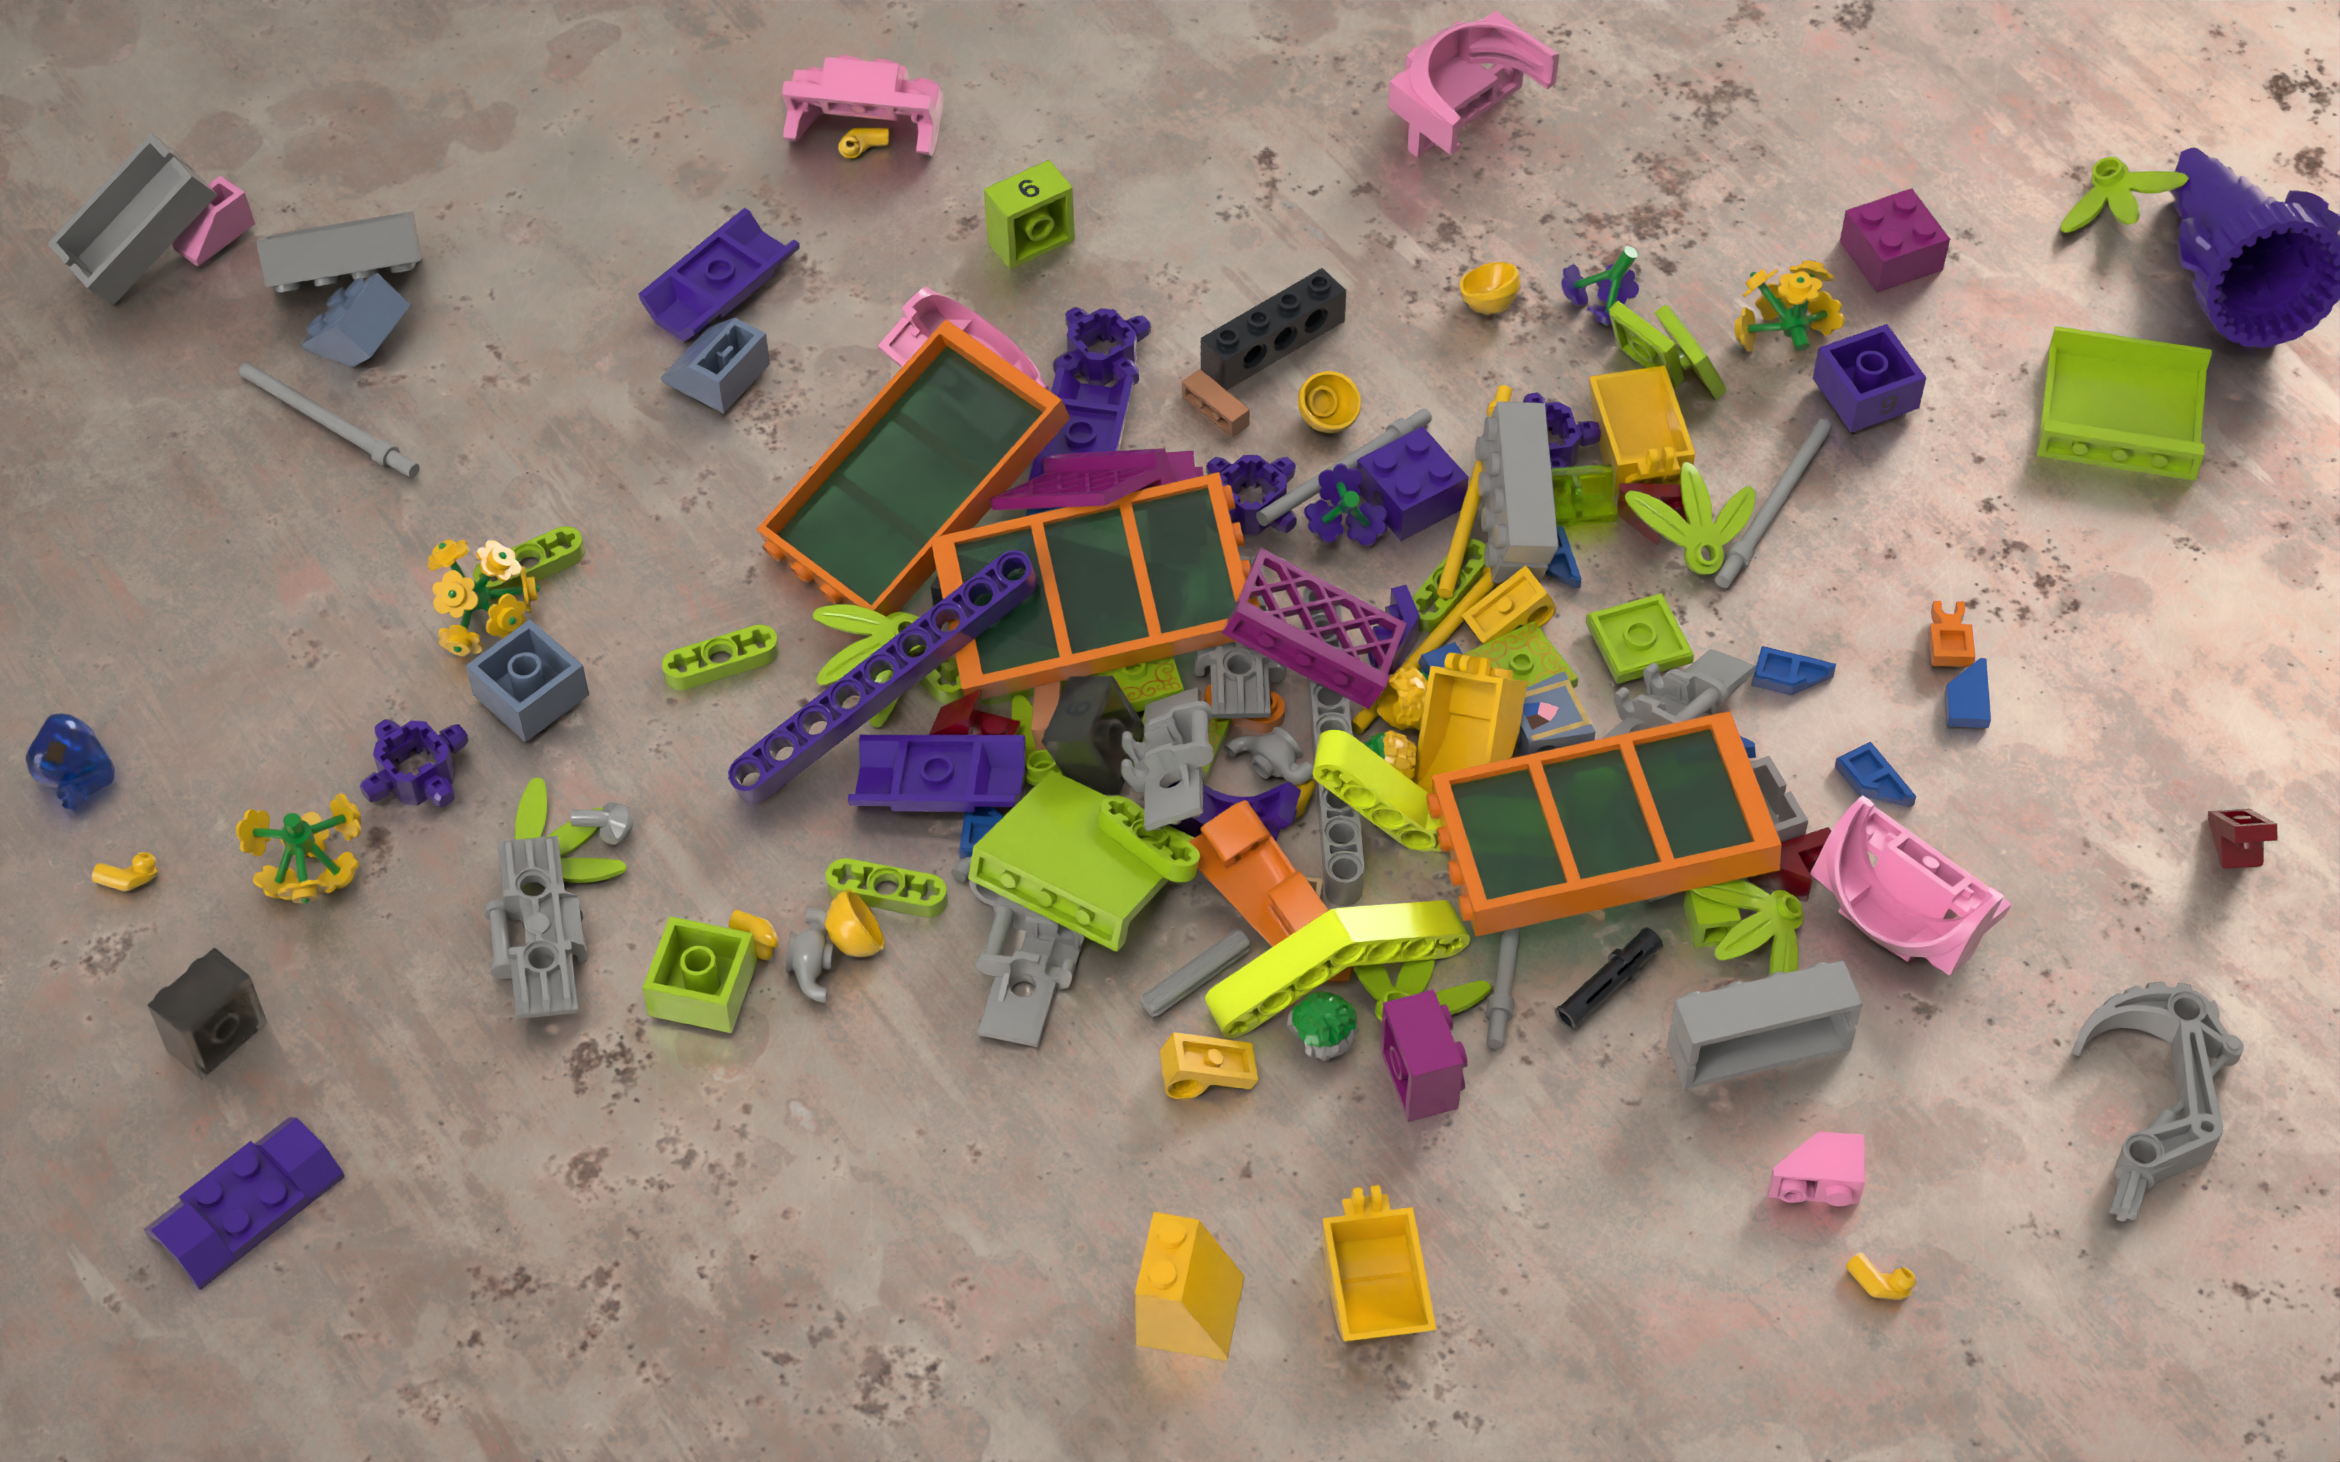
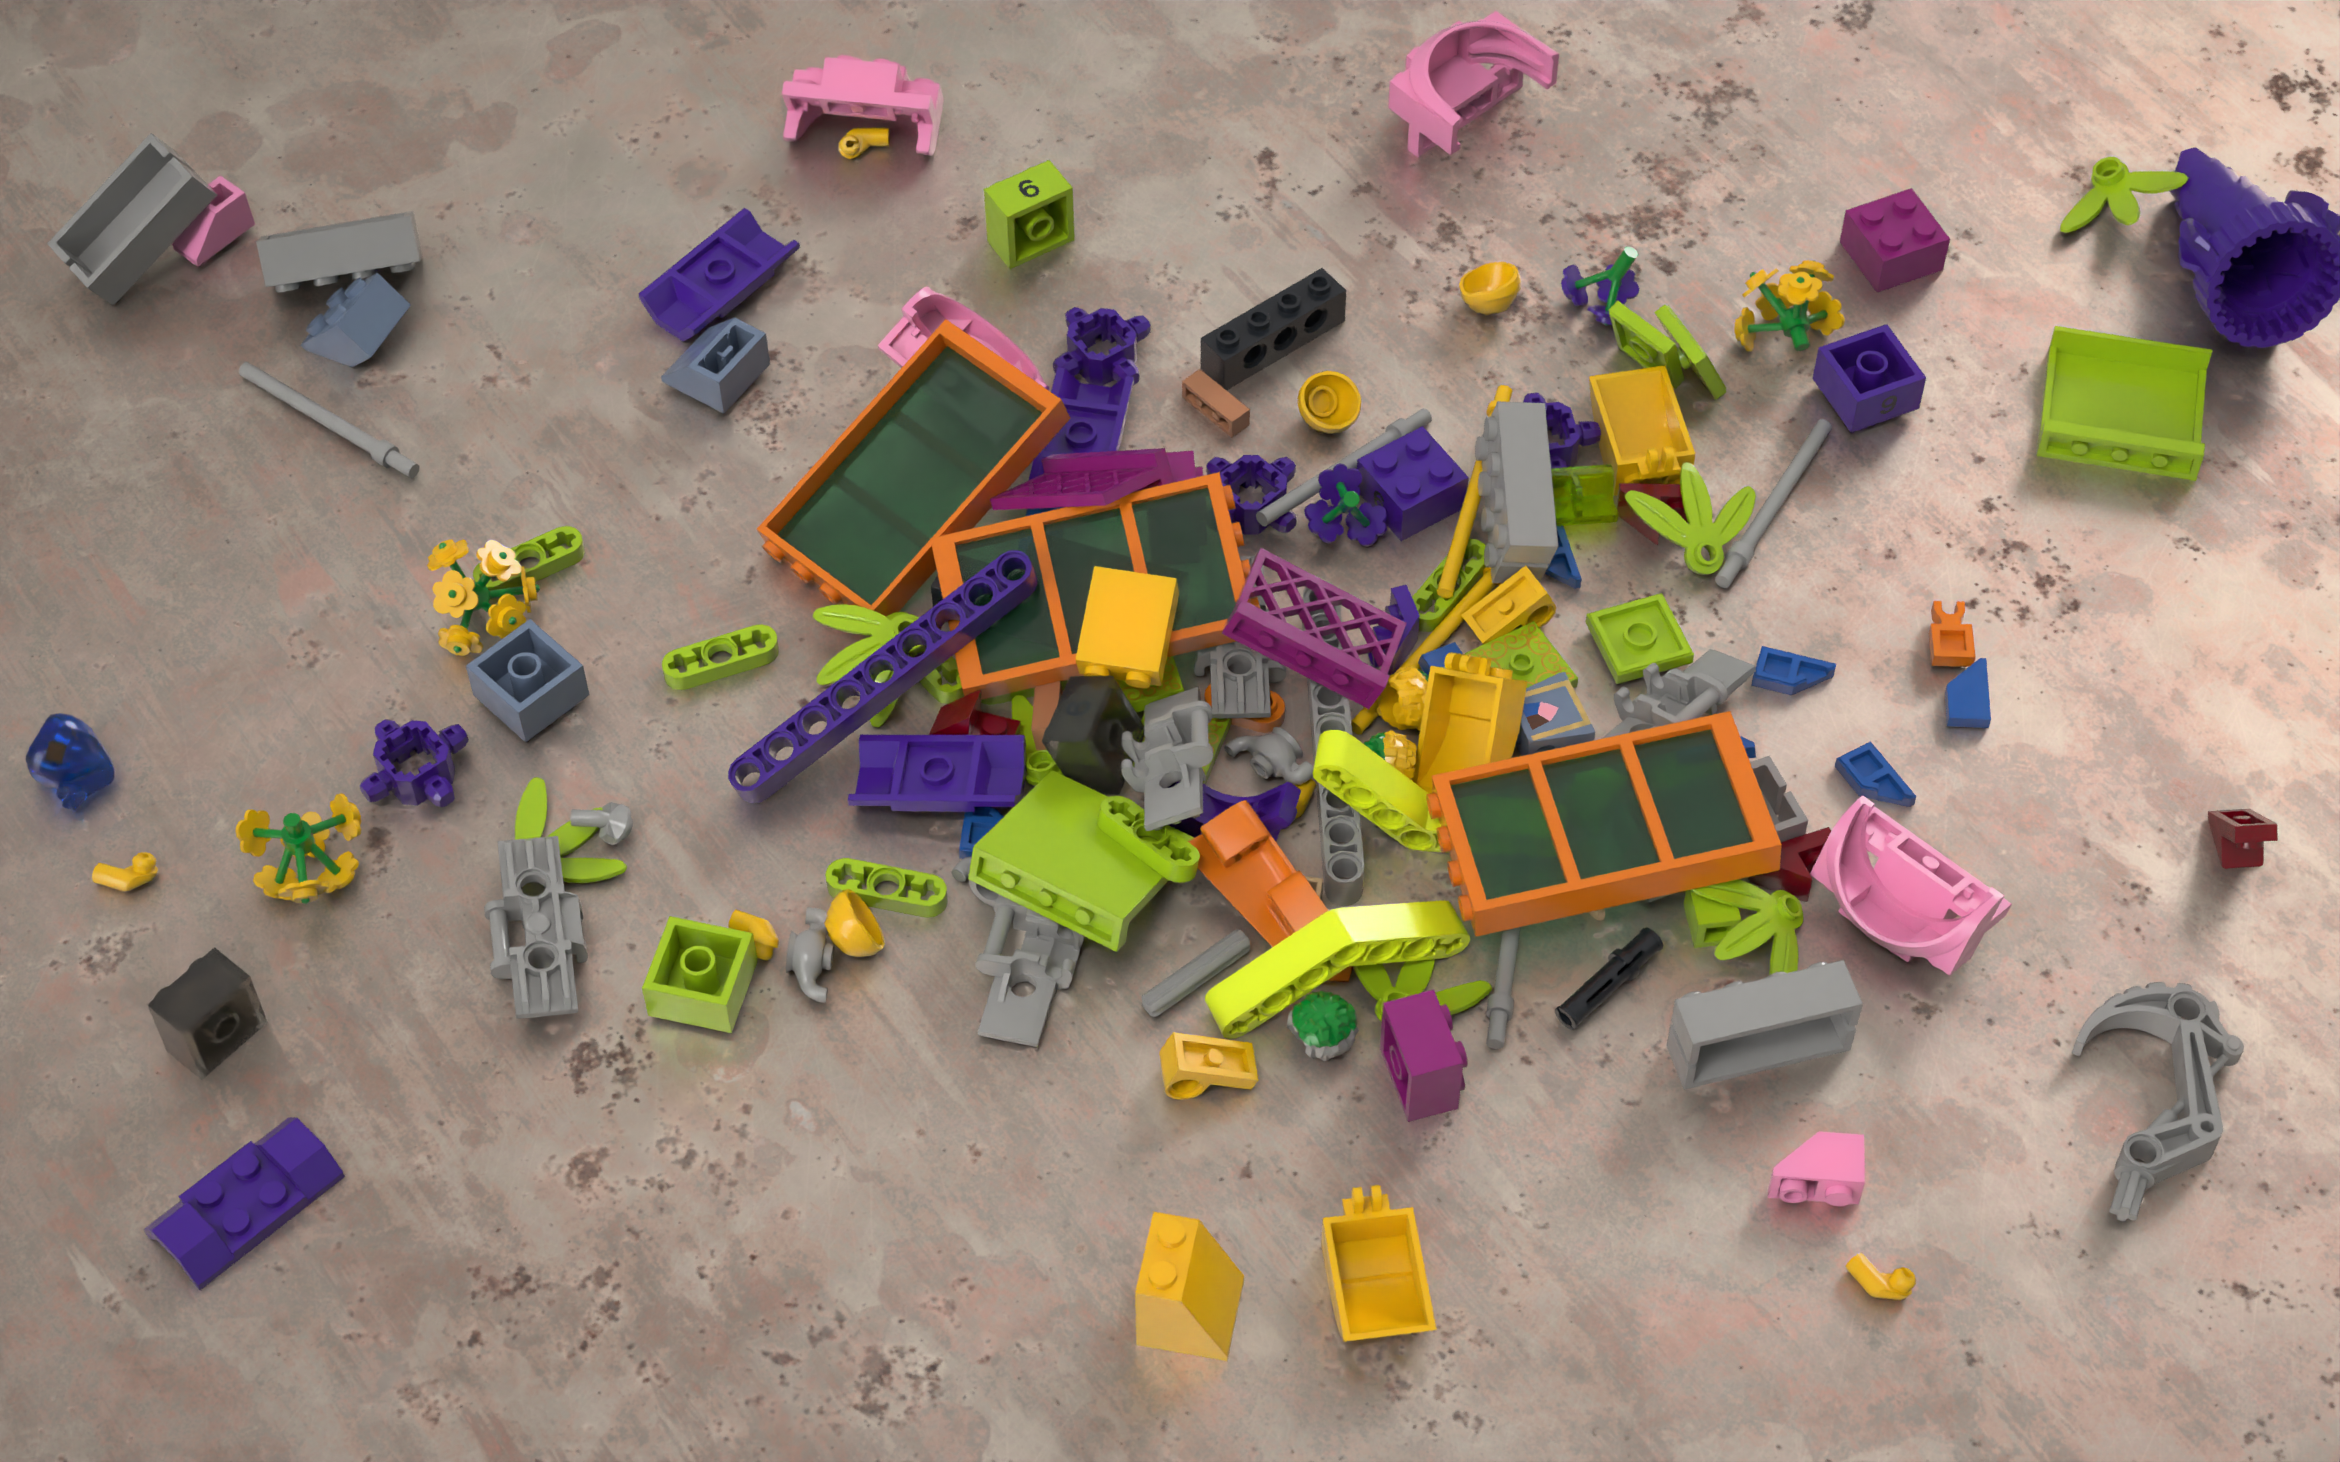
(1127, 626): none -> yellow brick

